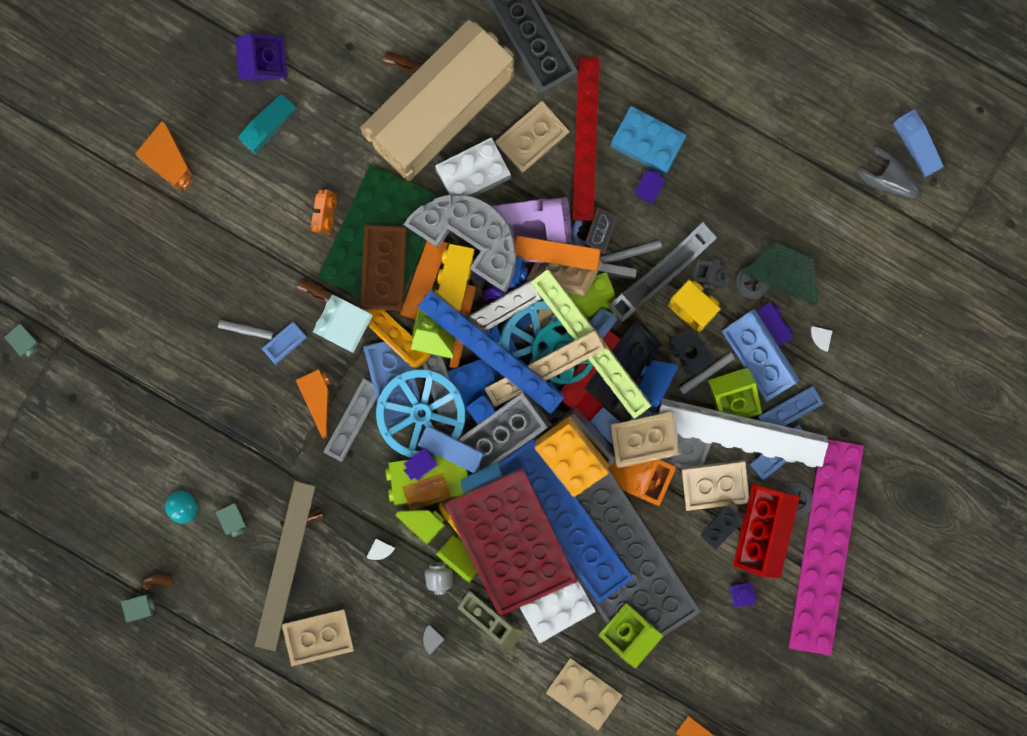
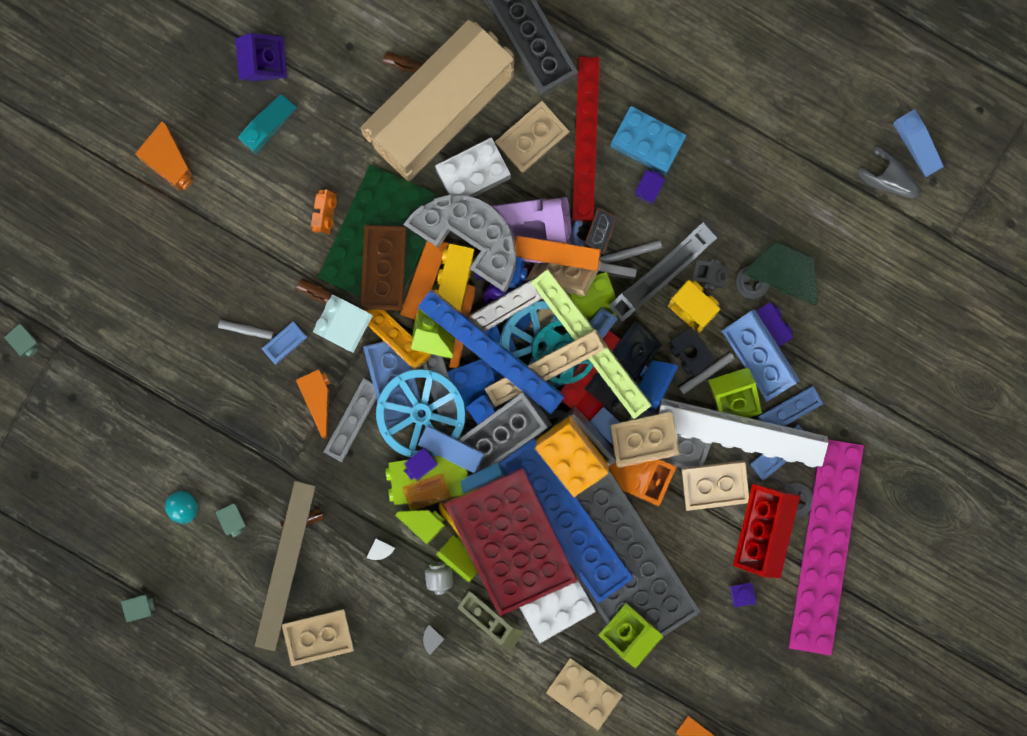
(159, 579): reddish brown arm -> none
(723, 525): black brick -> none
(821, 337): white tile -> none

